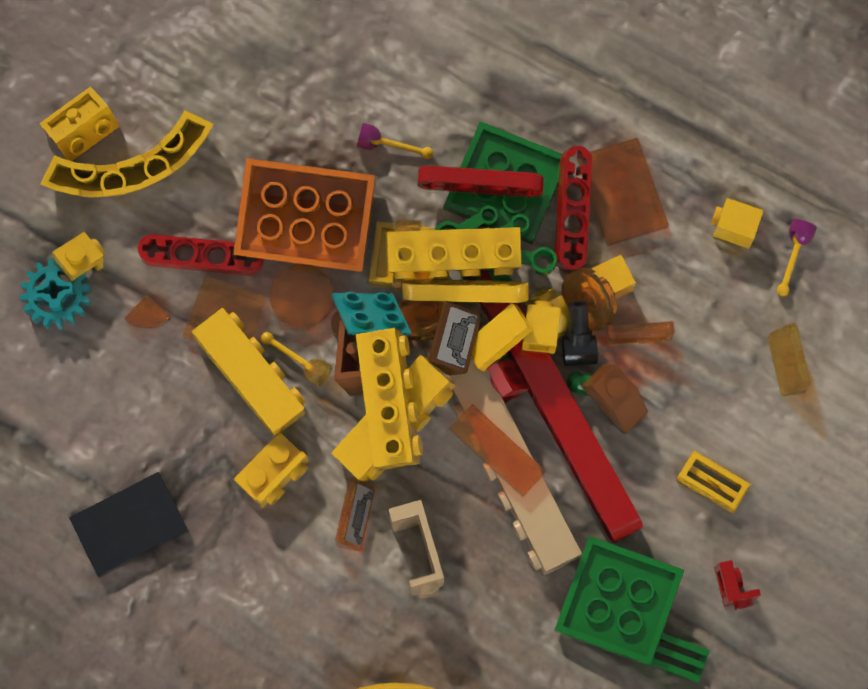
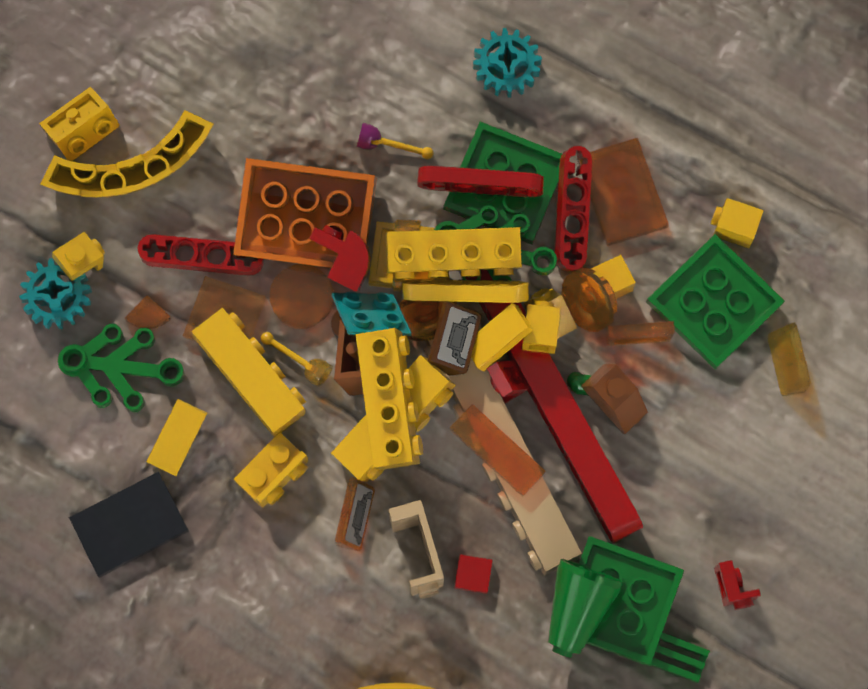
(115, 365): none -> green plant
(177, 437): none -> yellow slope
(353, 257): none -> red brick
(473, 574): none -> red tile
(519, 61): none -> teal gear
(579, 345): black pin -> none
(579, 605): none -> green cone
(706, 492): yellow tile -> none
(715, 301): none -> green plate
(800, 233): hinge -> none

